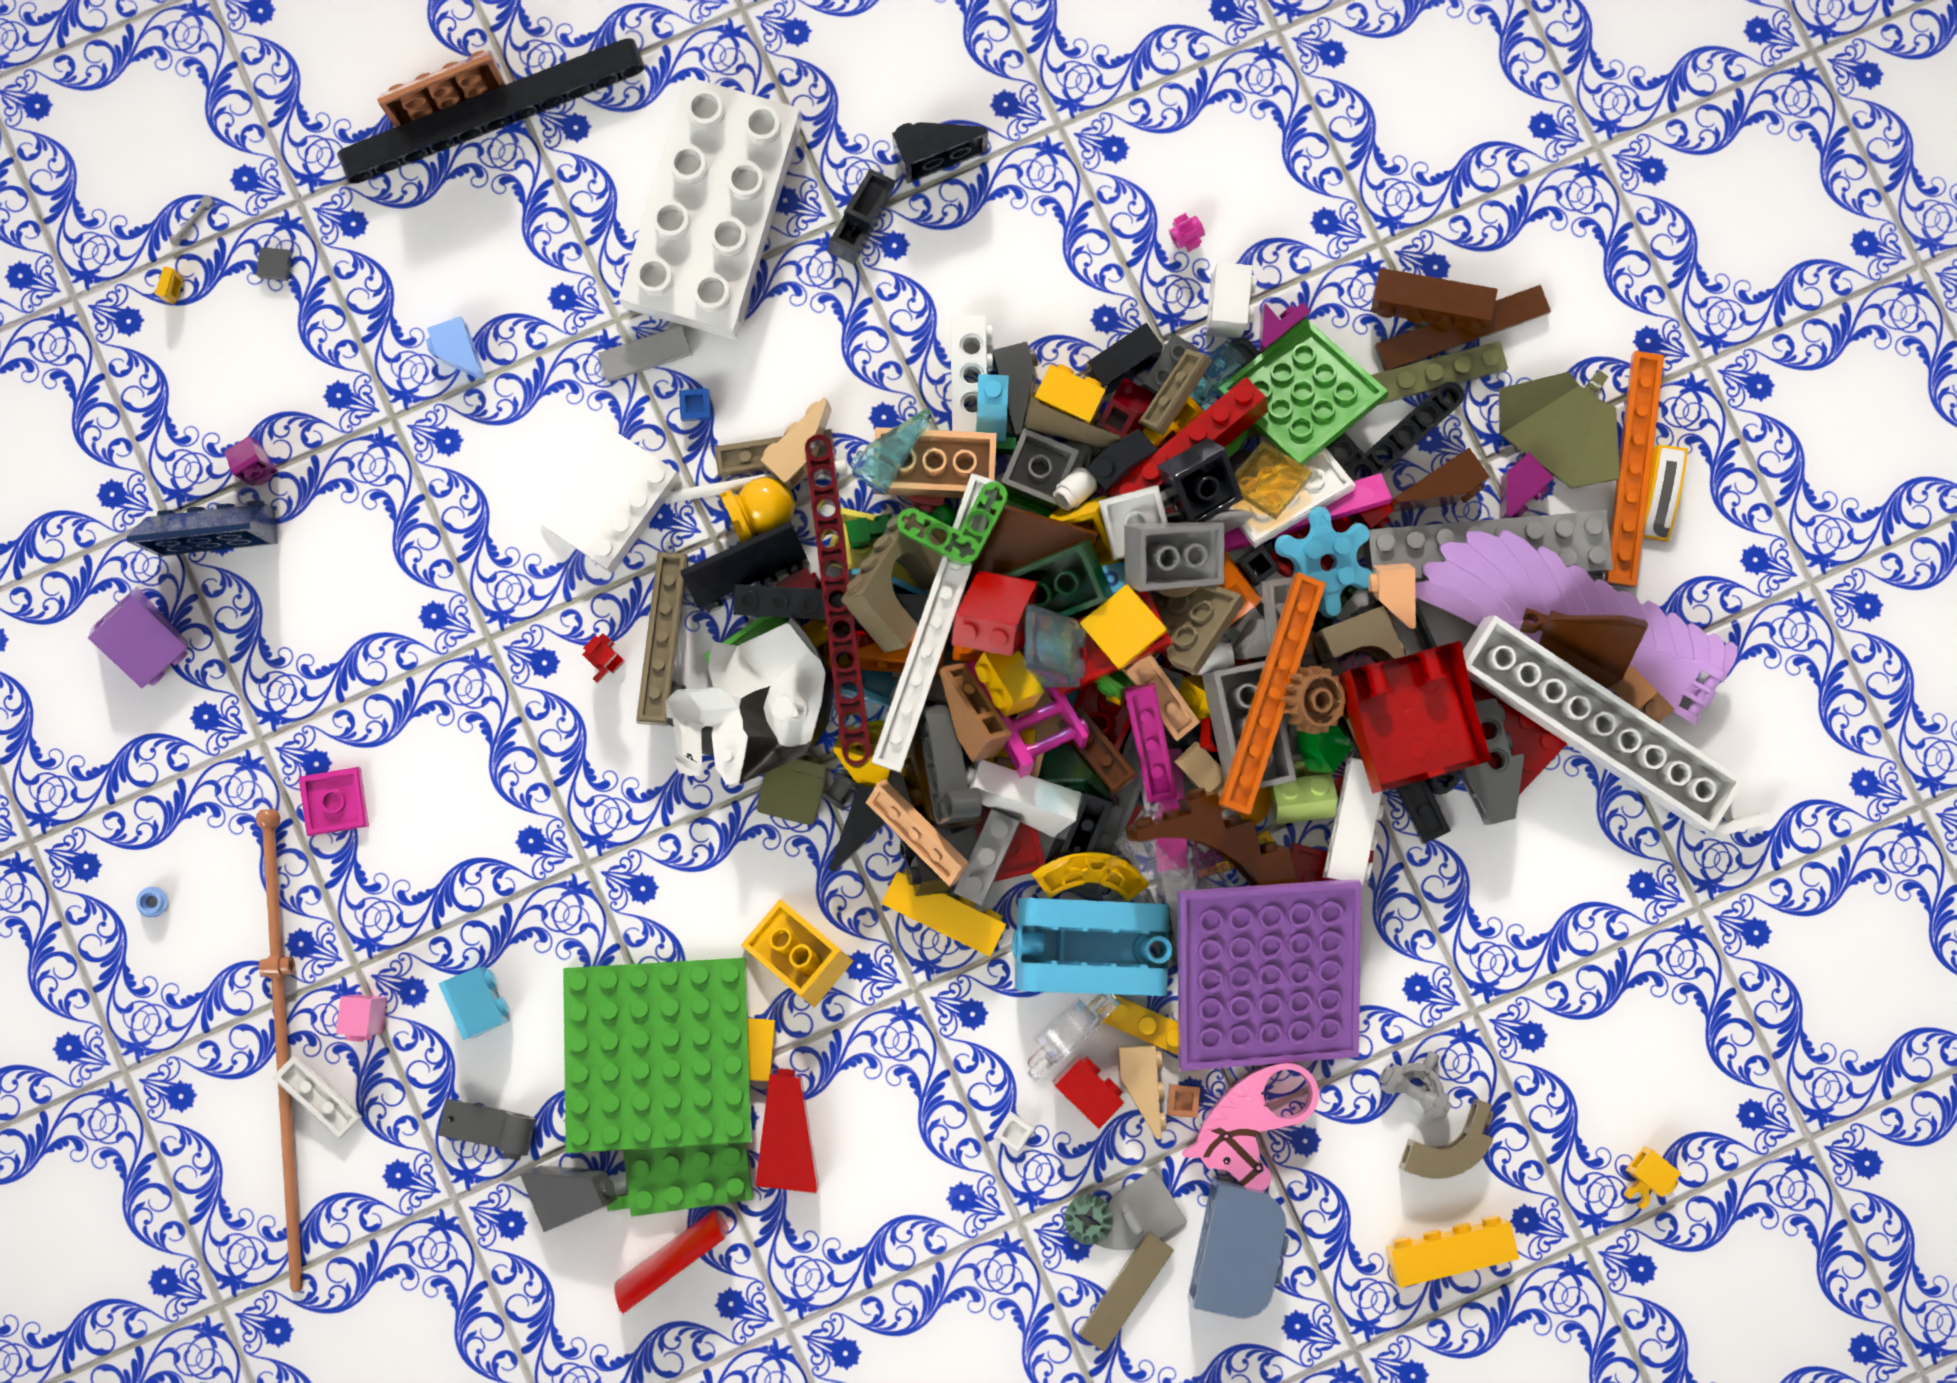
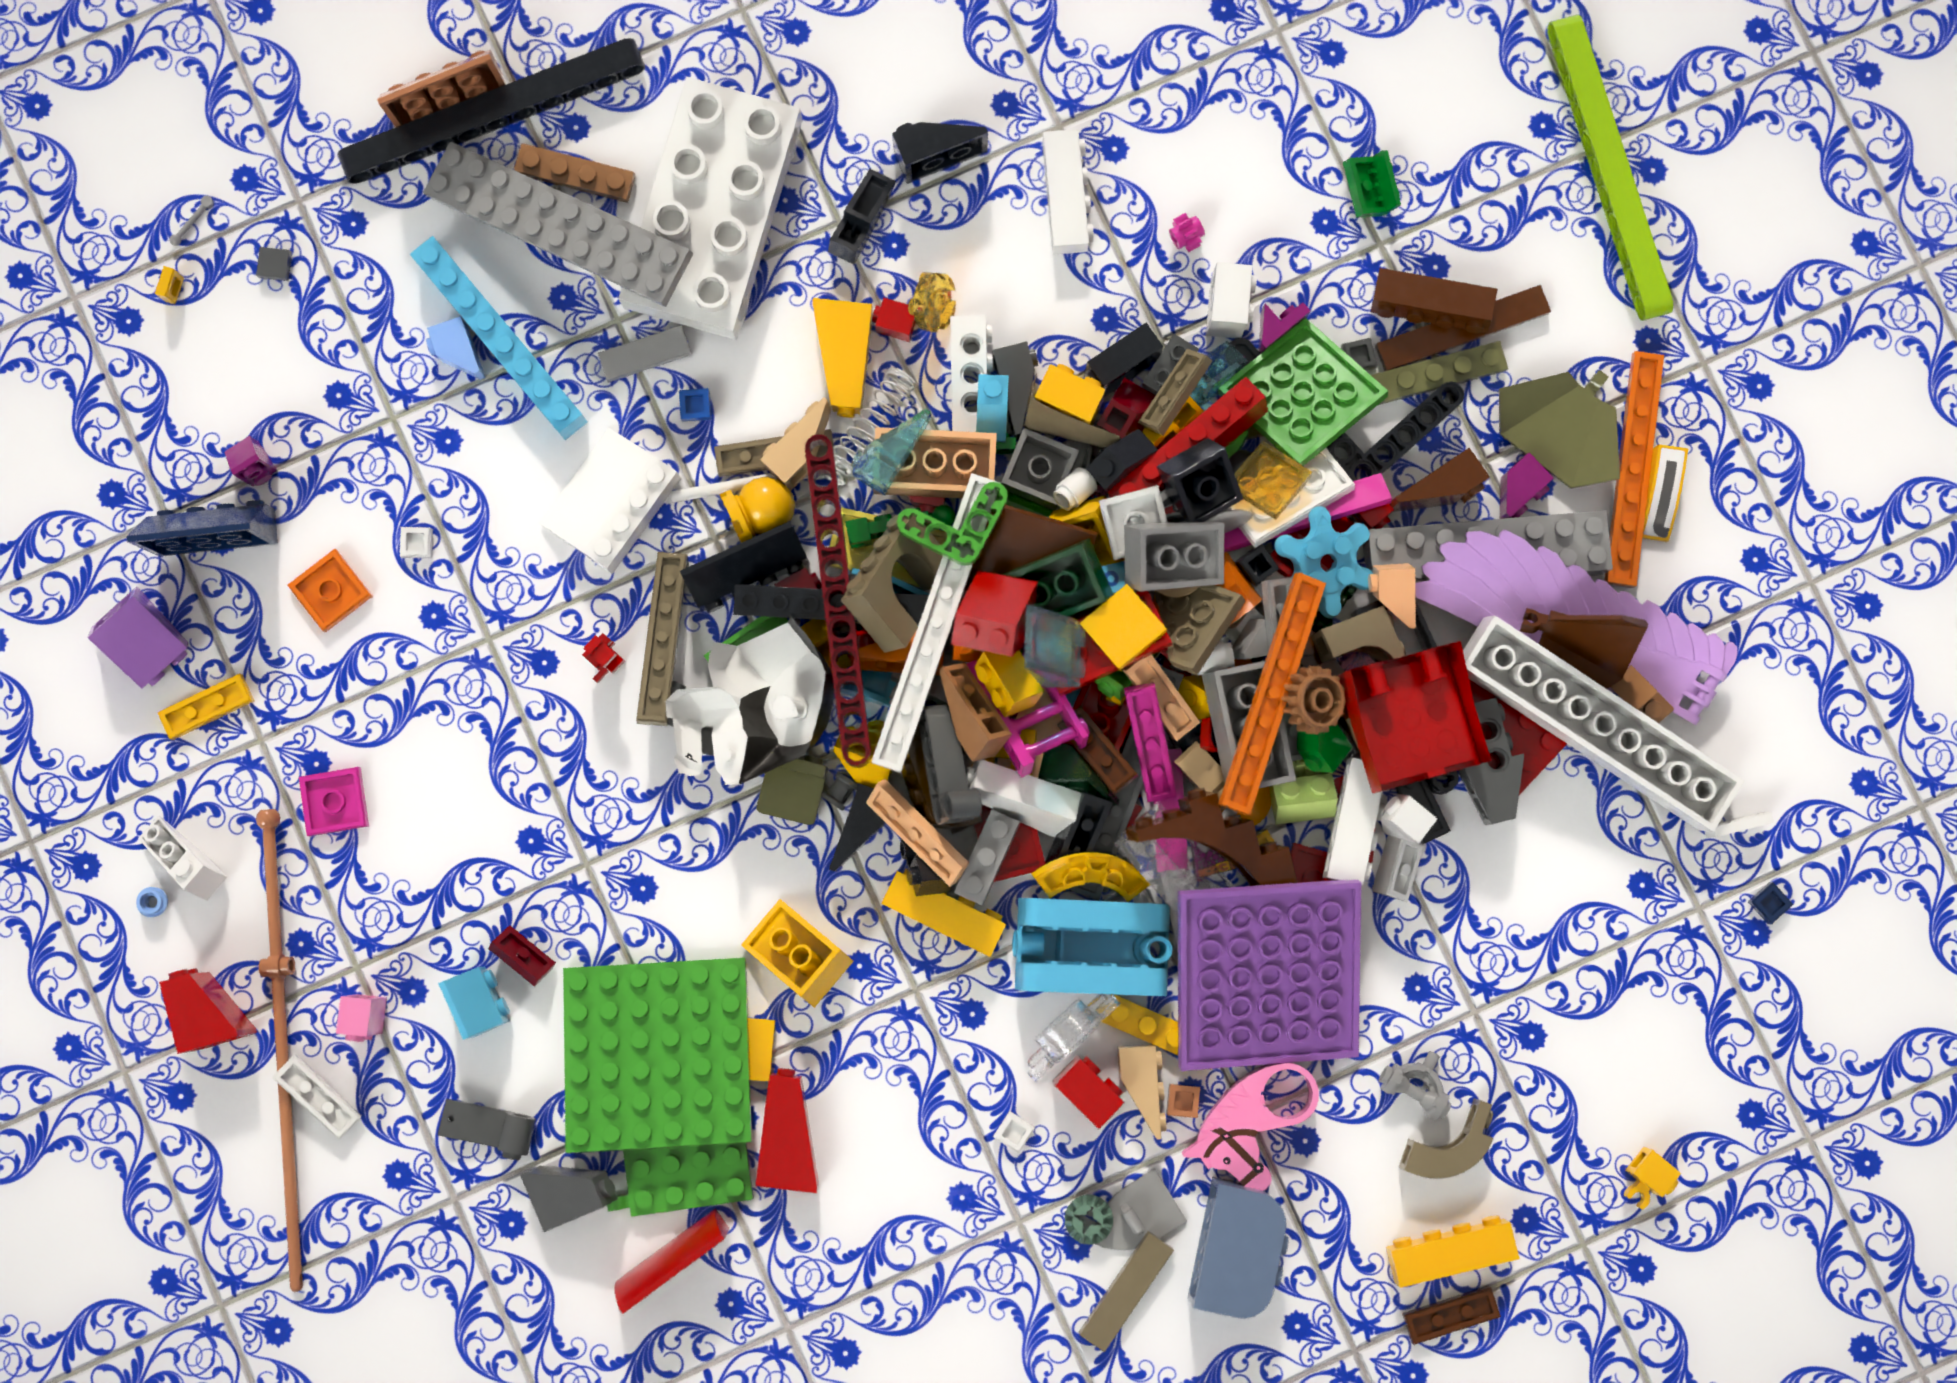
(182, 859): none -> white slope
(201, 1011): none -> red slope
(206, 706): none -> yellow tile
(330, 590): none -> orange tile
(416, 542): none -> white tile
(499, 338): none -> medium azure brick
(522, 955): none -> dark red plate
(558, 223): none -> light grey plate
(575, 173): none -> medium nougat plate
(844, 346): none -> yellow slope
(894, 320): none -> red brick
(898, 383): none -> white piece
(933, 301): none -> clear yellow plate
(1066, 191): none -> white brick
(1361, 352): none -> dark grey tile
(1372, 185): none -> green bracket
(1397, 868): none -> white slope
(1406, 819): none -> white slope
(1451, 1315): none -> reddish brown tile
(1610, 167): none -> lime beam
(1770, 903): none -> dark blue tile

